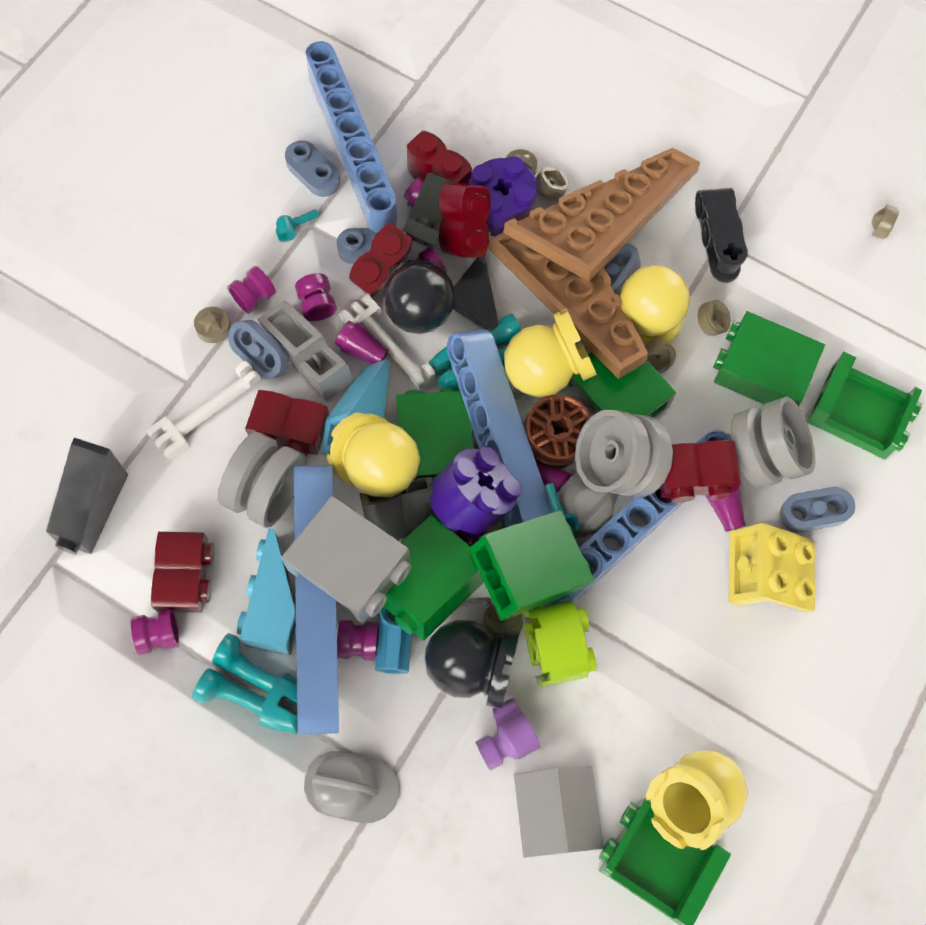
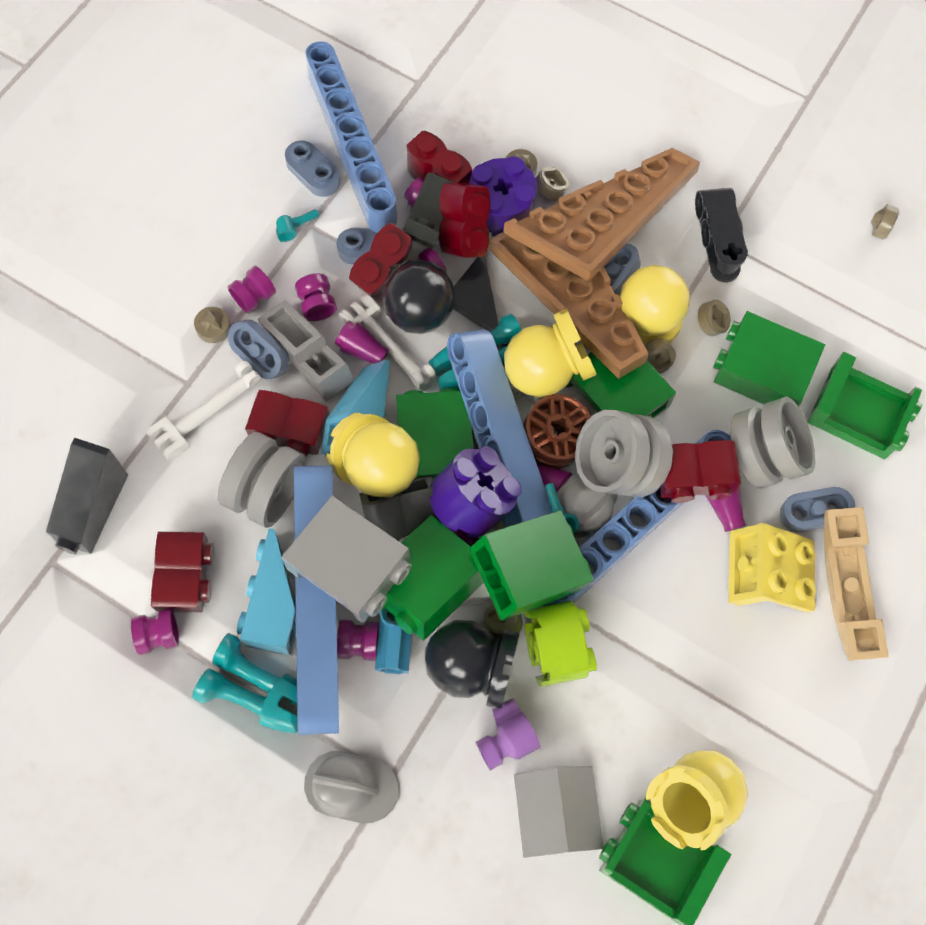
(850, 584): none -> tan slope

